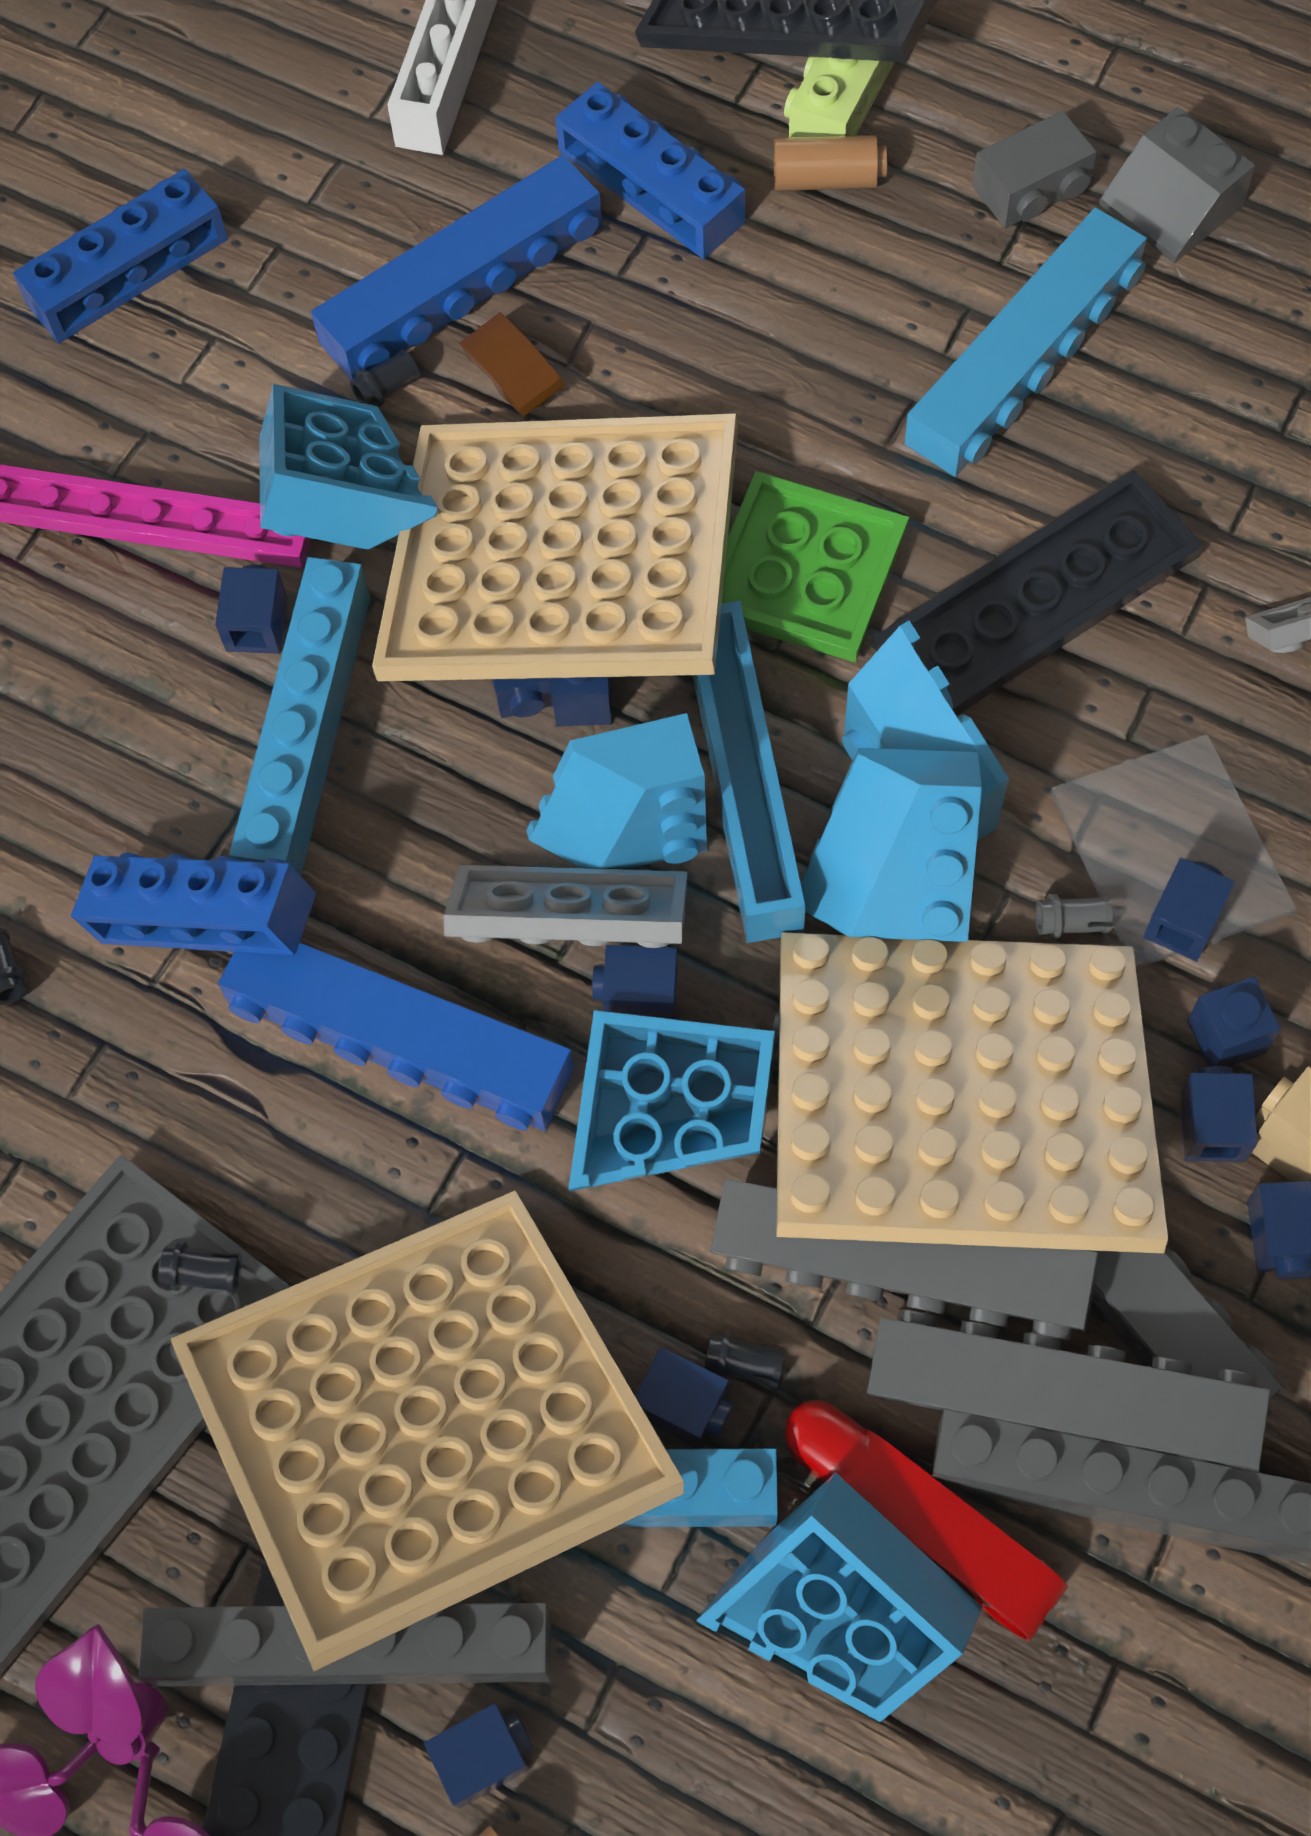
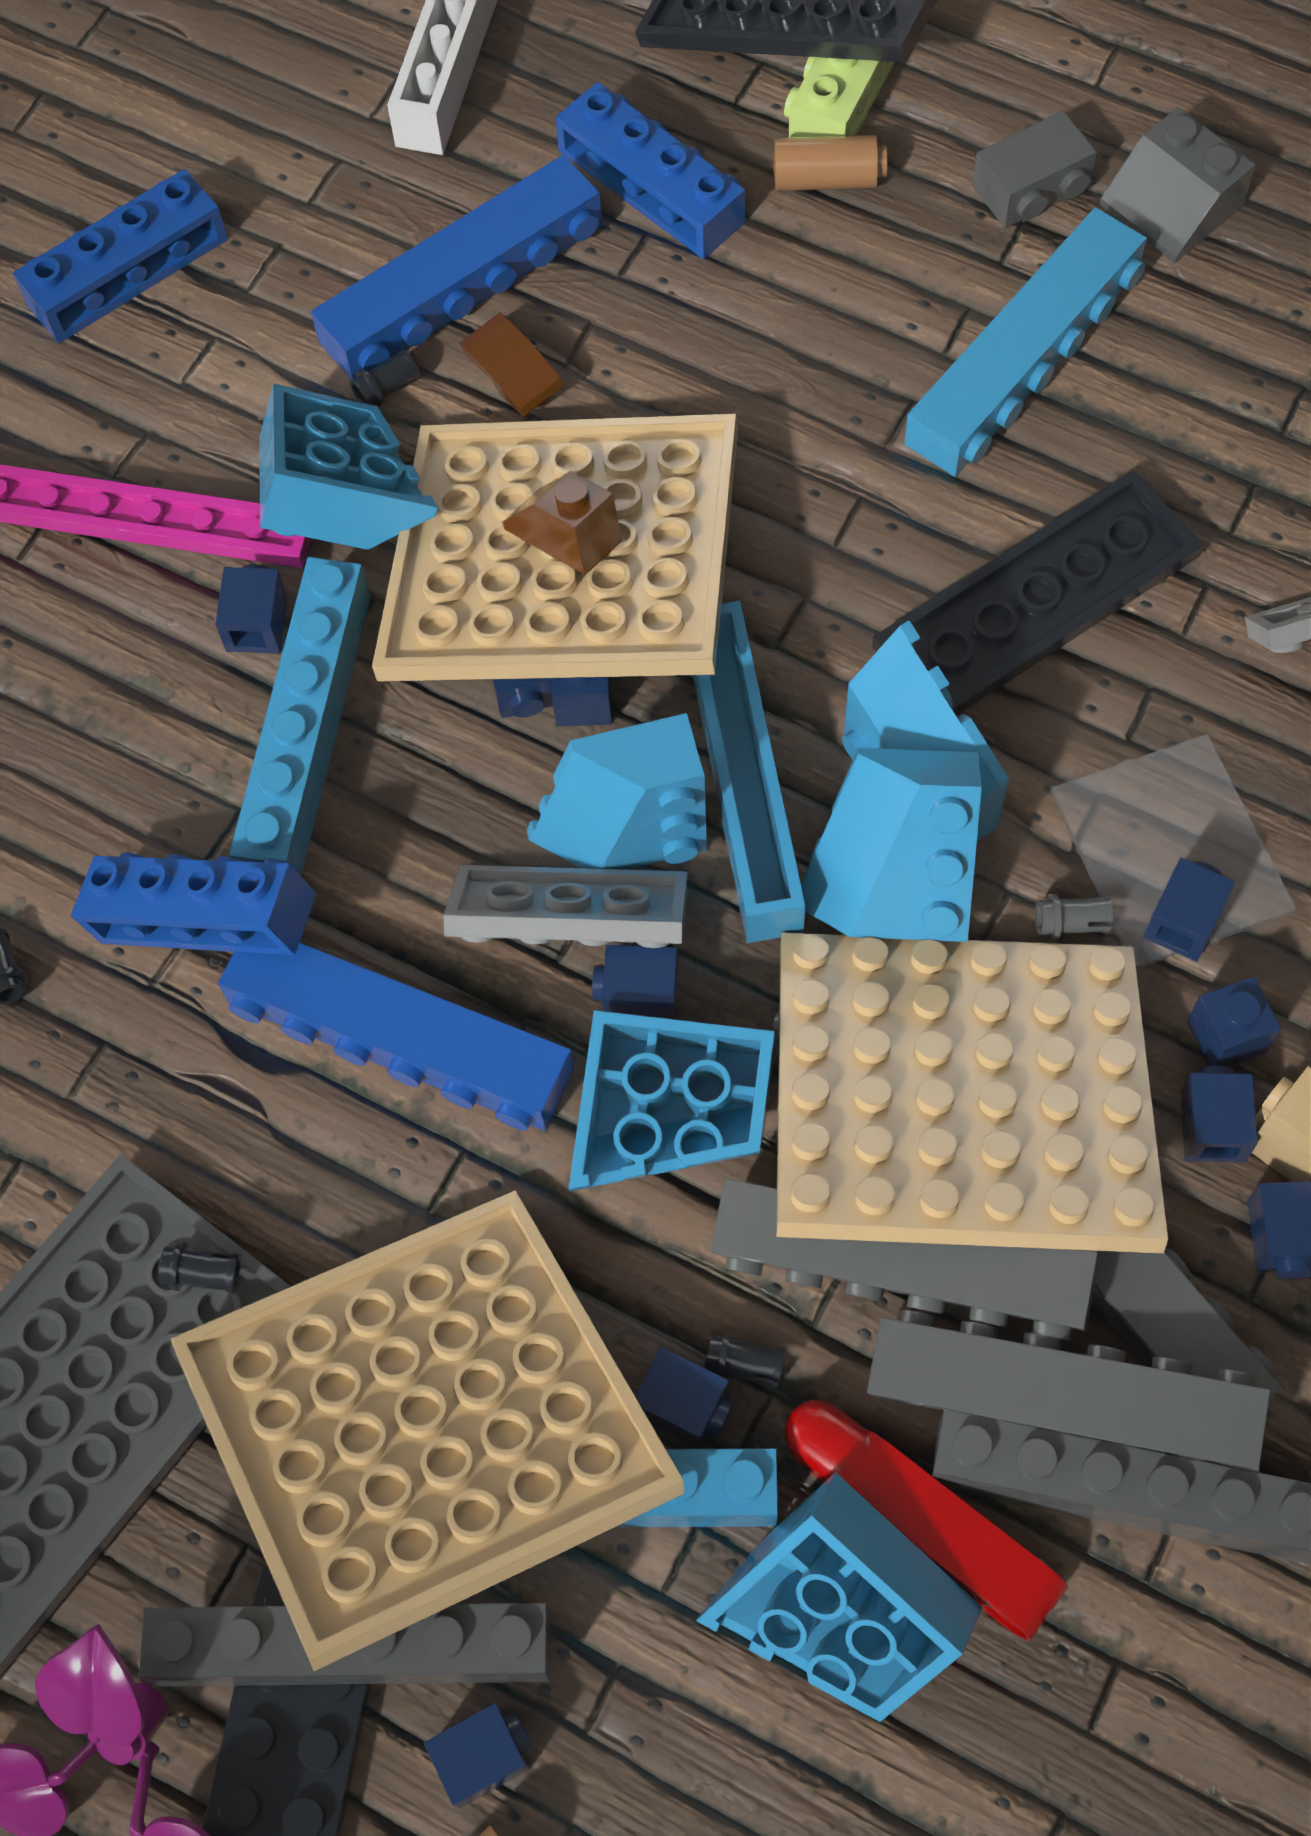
(569, 521): none -> reddish brown slope
(810, 564): bright green plate -> none

